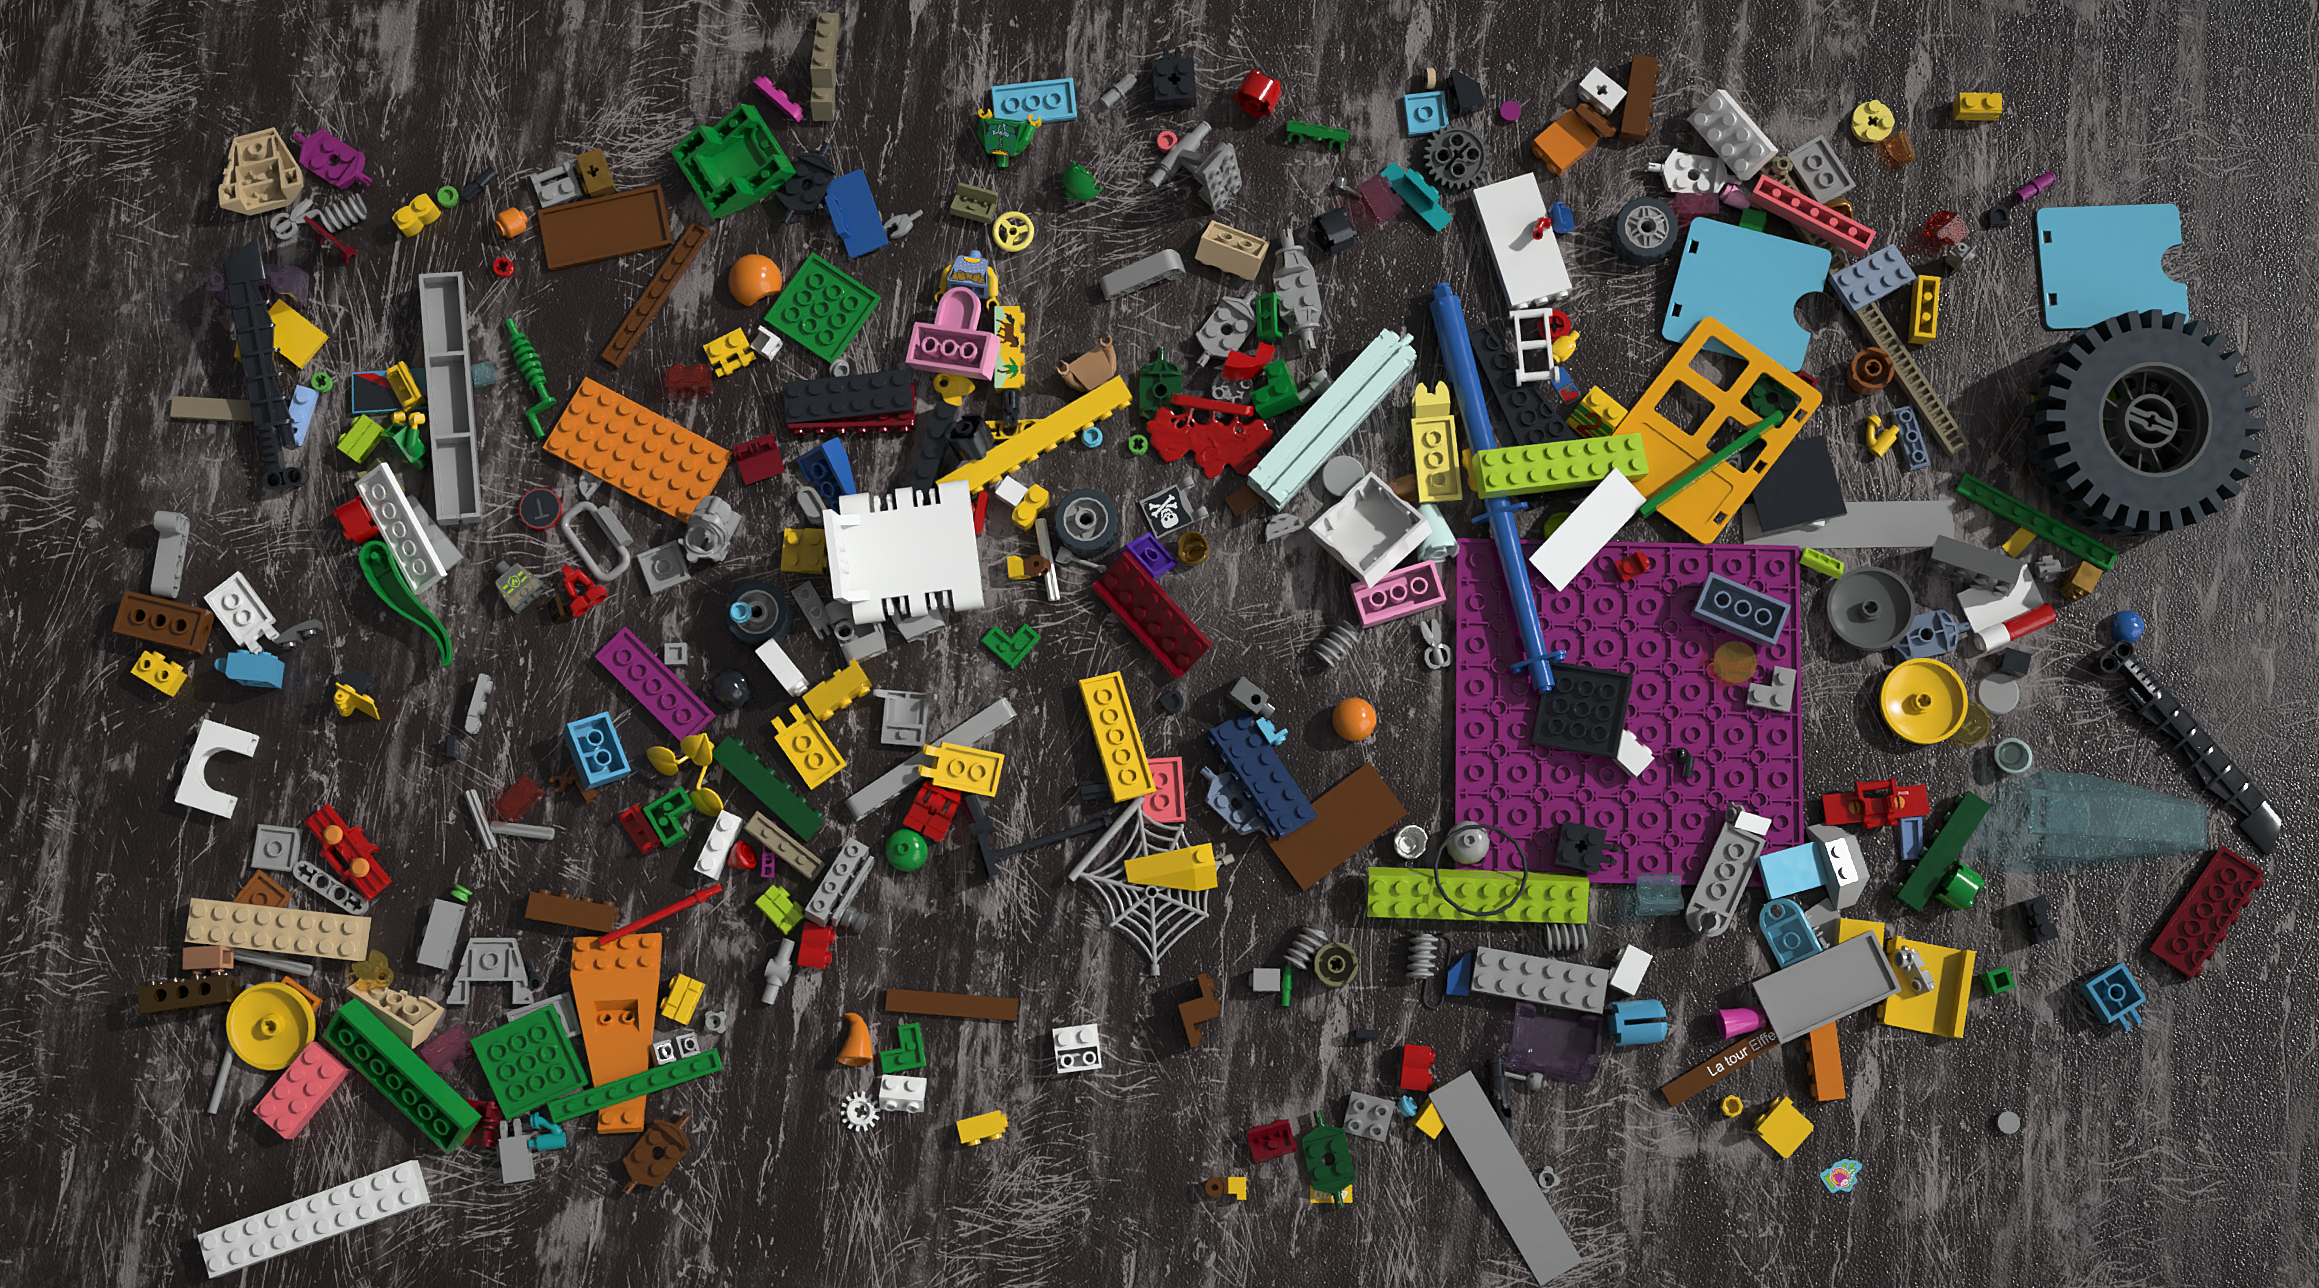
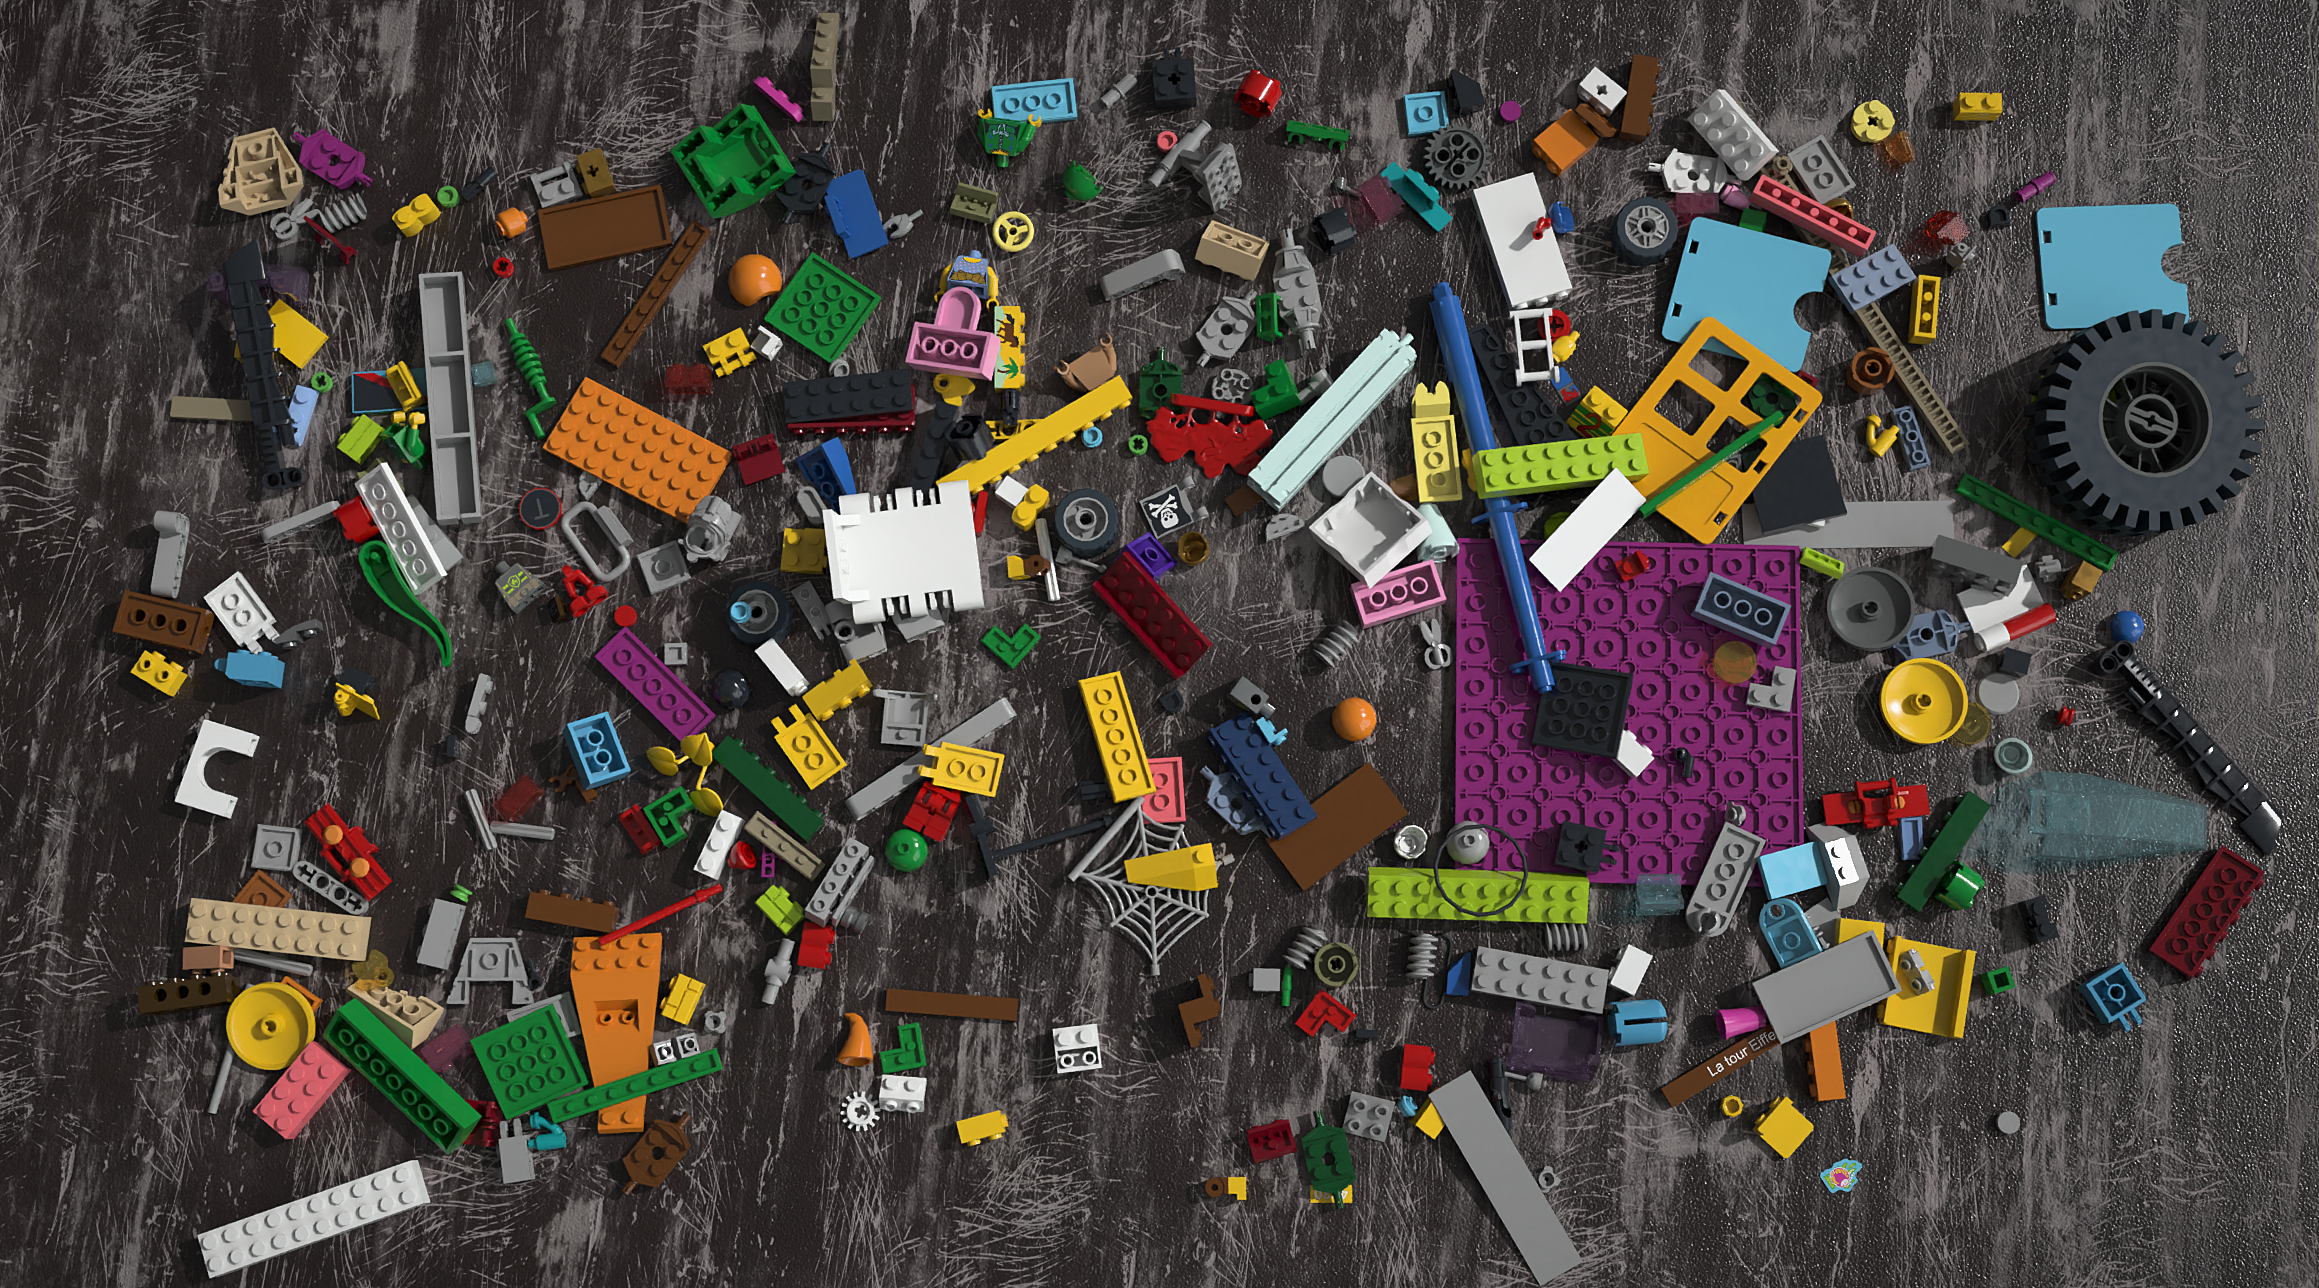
(299, 522): none -> light grey beam
(625, 616): none -> red tile
(1244, 367): red brick -> none
(1324, 1008): none -> red plate
(1429, 78): tan tile -> none
(1753, 823): white sticker -> none
(1903, 958): light grey plate -> none
(2065, 716): none -> red bush

